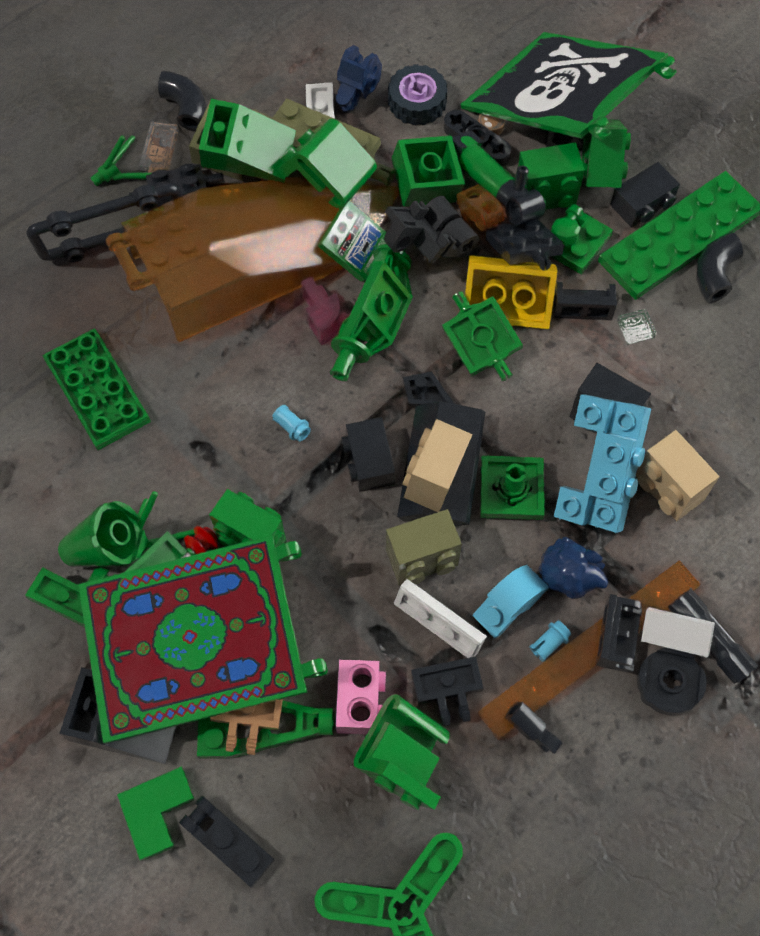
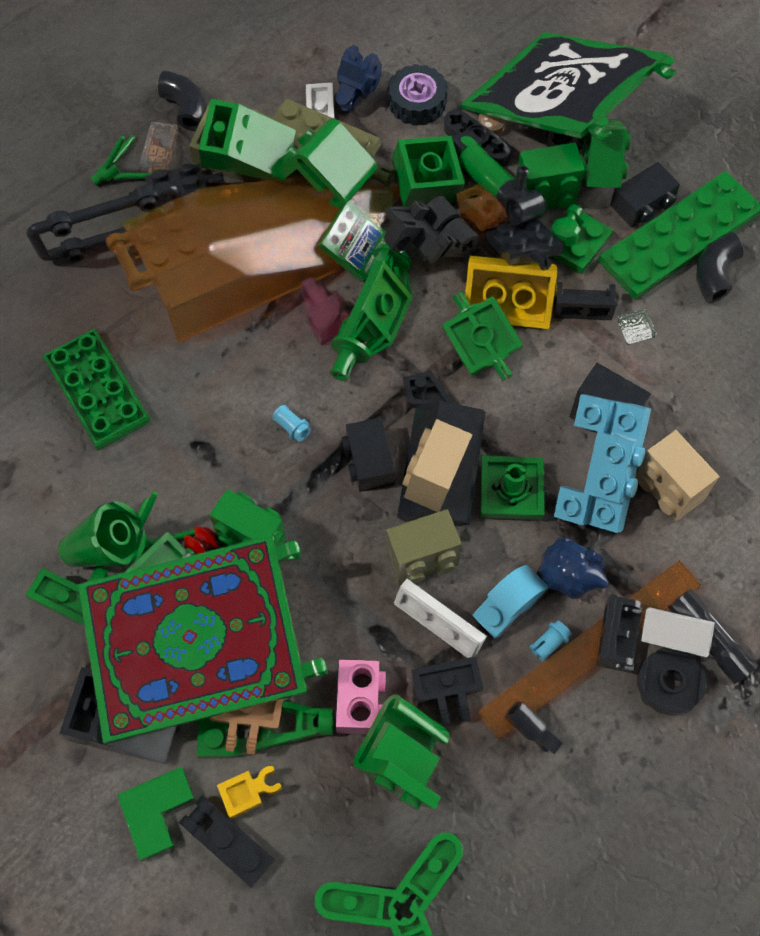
(242, 792): none -> yellow plate

